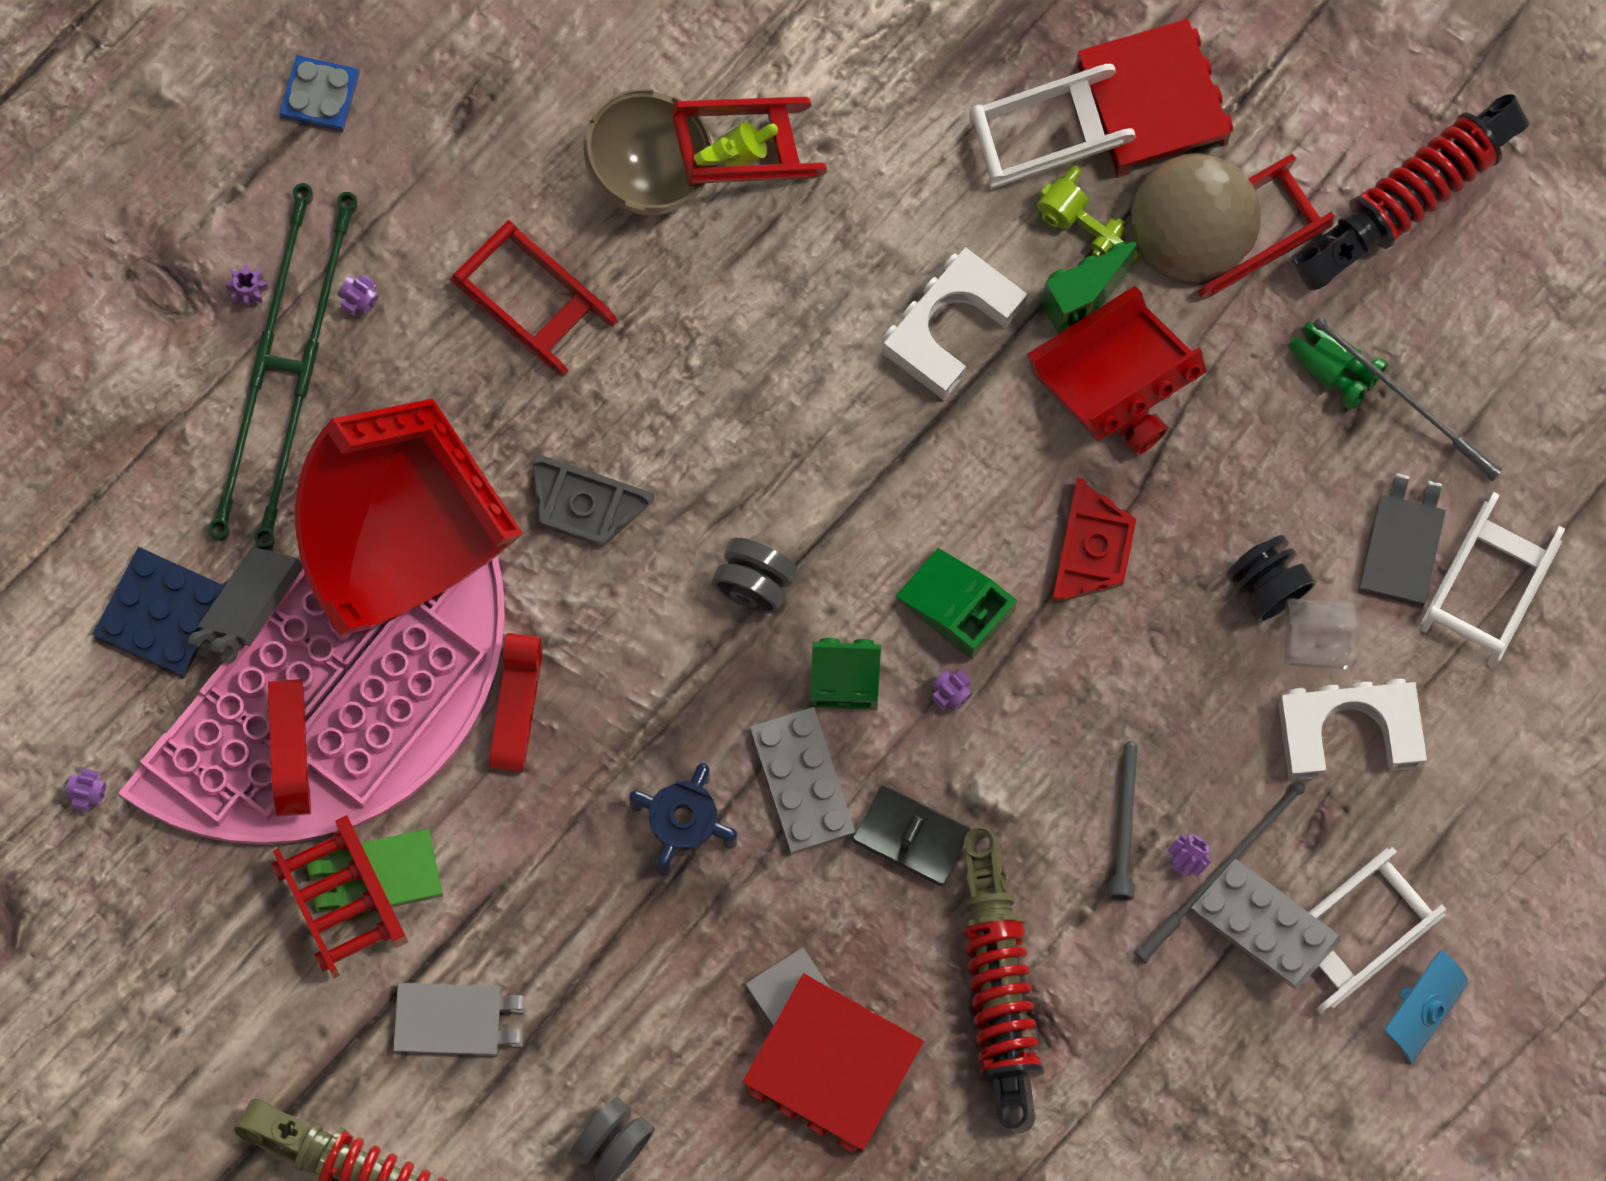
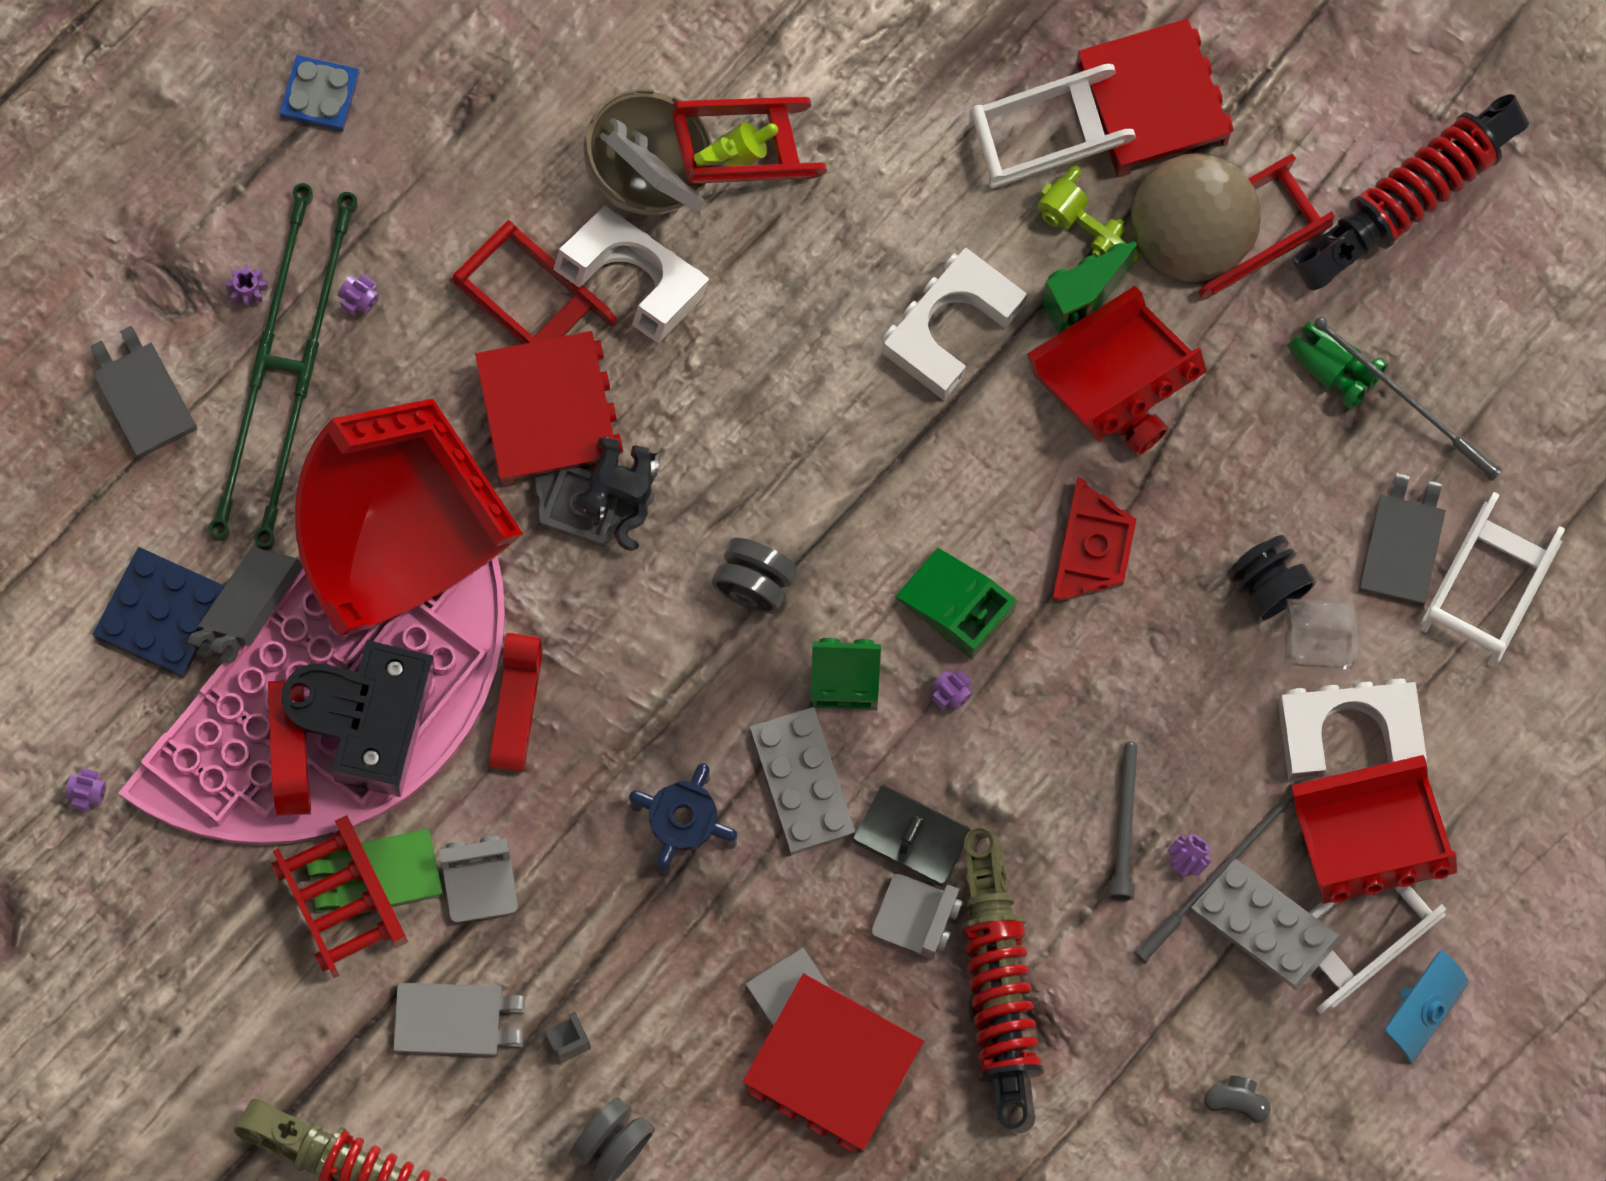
(142, 395): none -> dark grey tile
(368, 710): none -> black brick
(479, 879): none -> light grey bracket
(546, 405): none -> red panel
(568, 1039): none -> dark grey panel
(613, 239): none -> white arch
(620, 482): none -> black animal
(650, 166): none -> light grey tile
(916, 915): none -> light grey bracket
(1238, 1097): none -> dark grey piece
(1373, 830): none -> red panel

